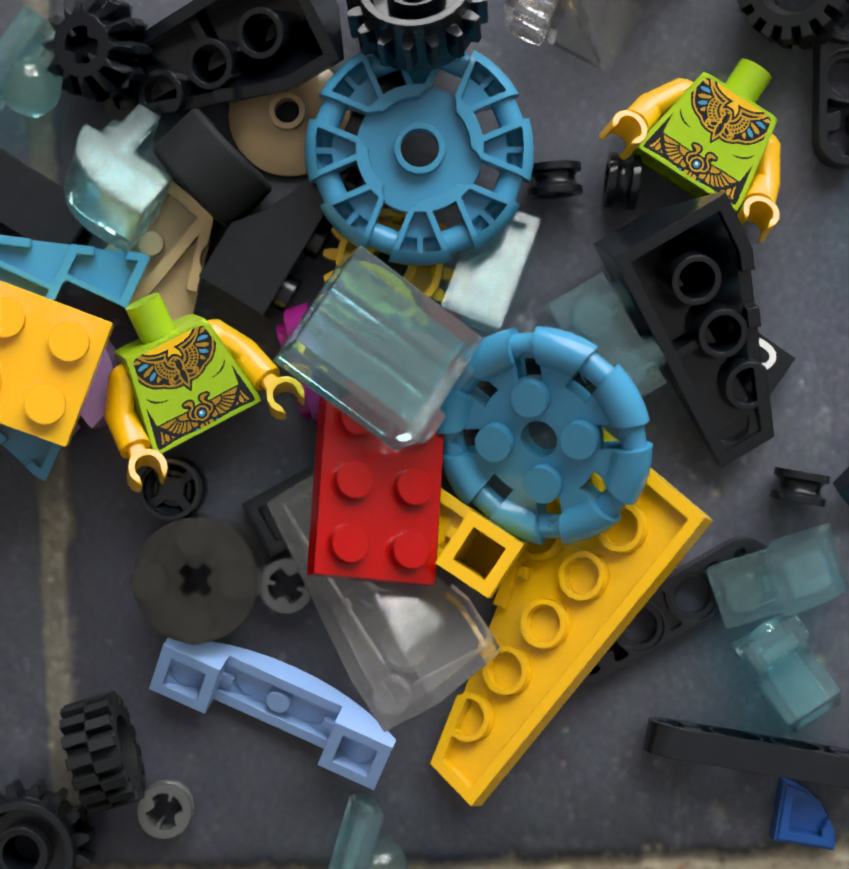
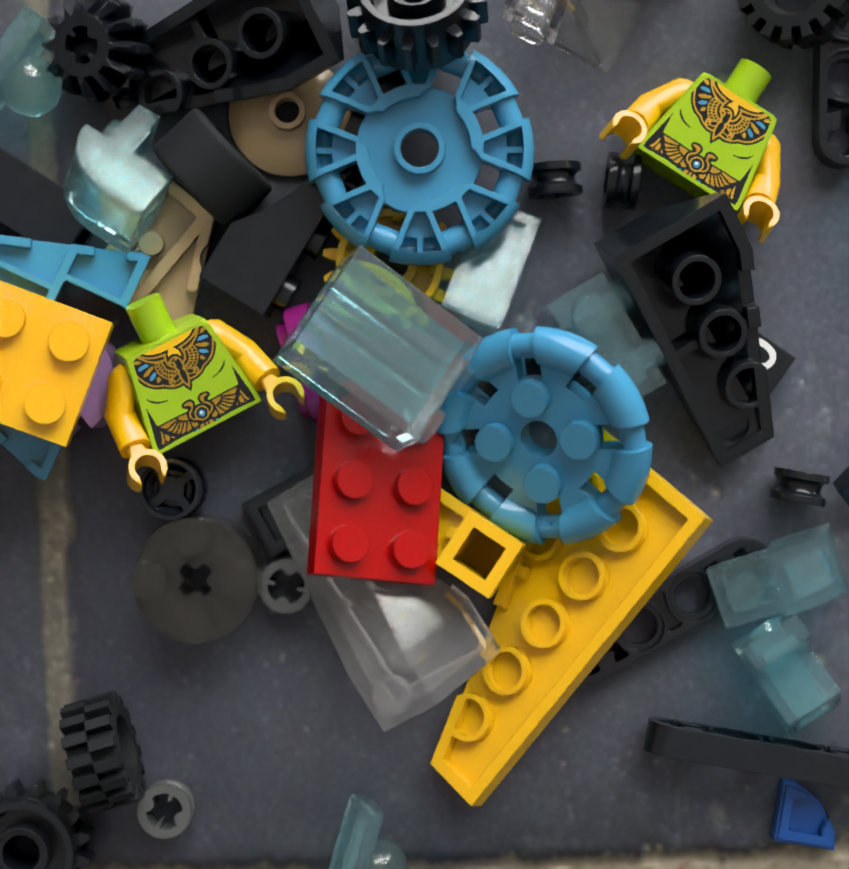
(279, 696): light blue slope -> none

